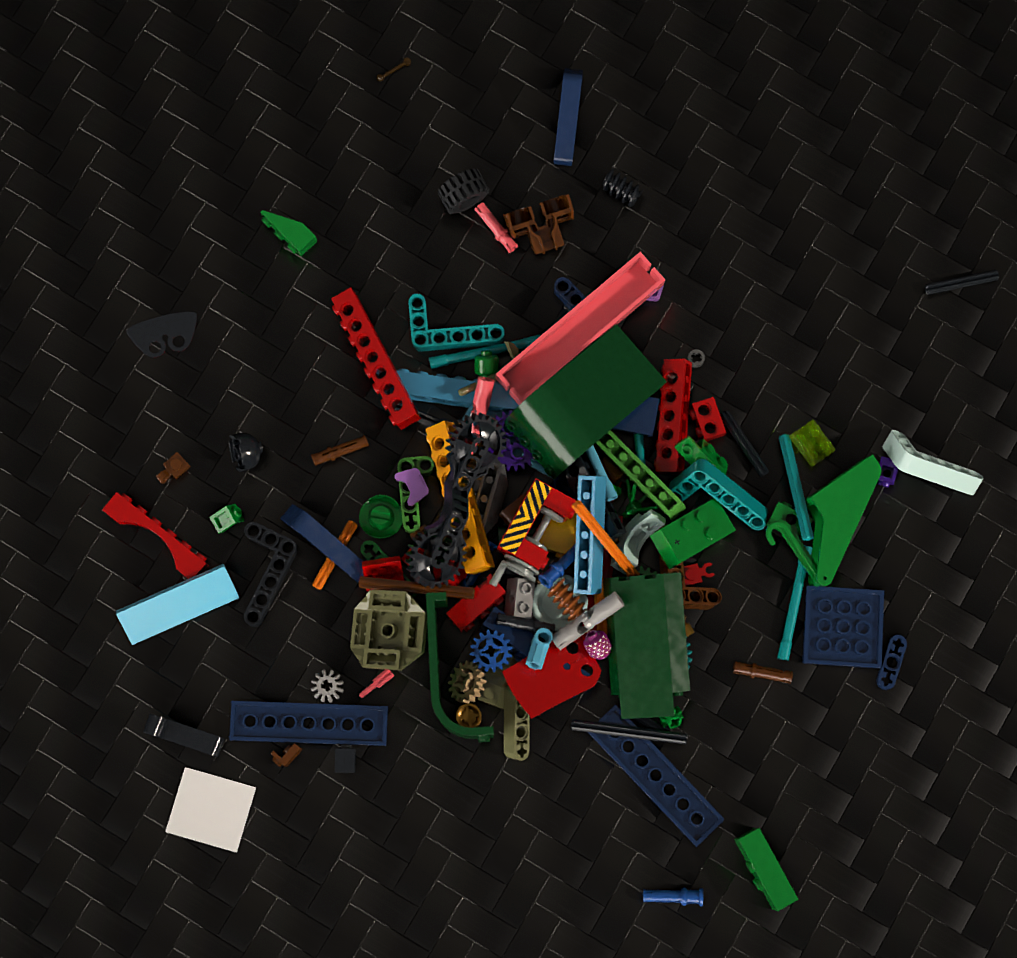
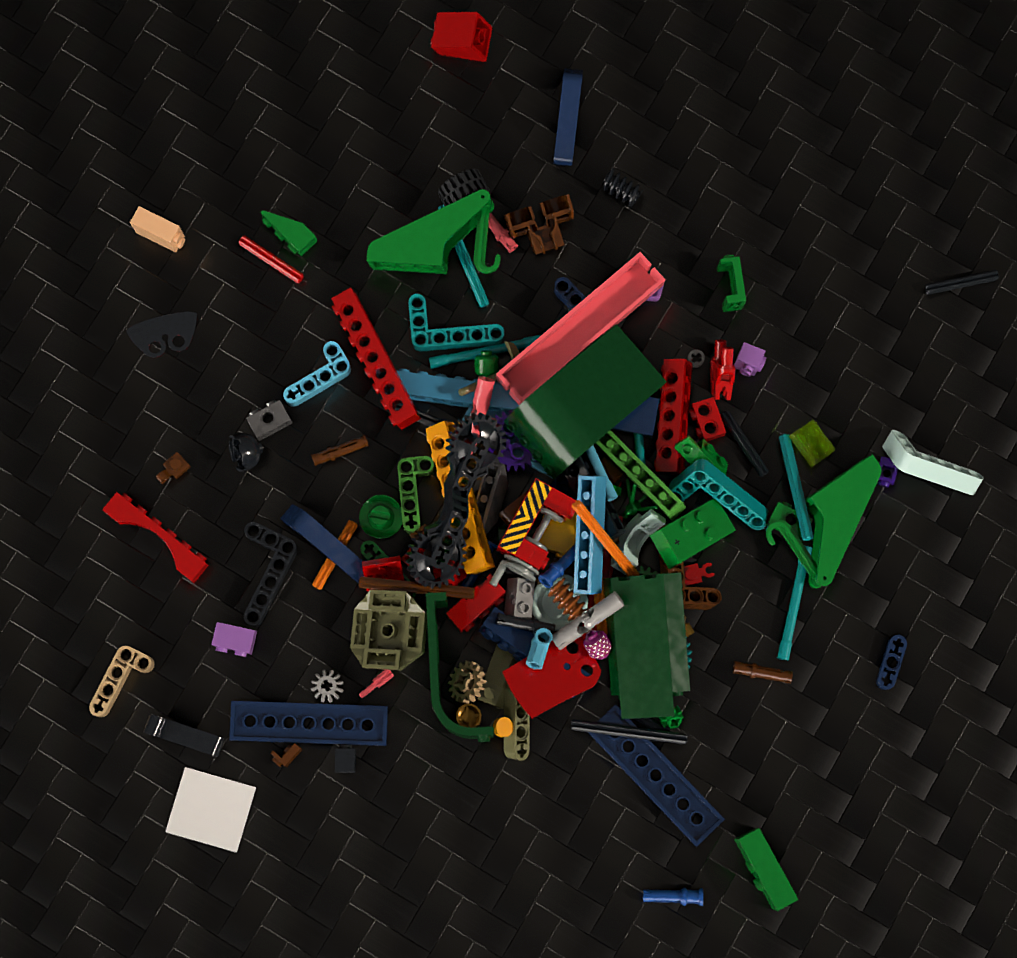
(117, 683): none -> tan beam
(157, 229): none -> light nougat brick
(177, 604): medium azure tile -> none
(226, 518): green bracket -> none
(234, 638): none -> medium lavender brick
(263, 429): none -> flat silver brick
(271, 259): none -> red axle
(315, 377): none -> medium azure beam
(407, 62): dark brown hinge -> none
(415, 484): medium lavender piece -> none
(428, 241): none -> green piece
(461, 35): none -> red slope
(470, 272): none -> teal axle
(492, 660): blue gear -> none
(503, 727): none -> light orange tile
(722, 370): none -> red connector
(738, 298): none -> green panel
(750, 360): none -> medium lavender brick
(843, 627): dark blue plate -> none

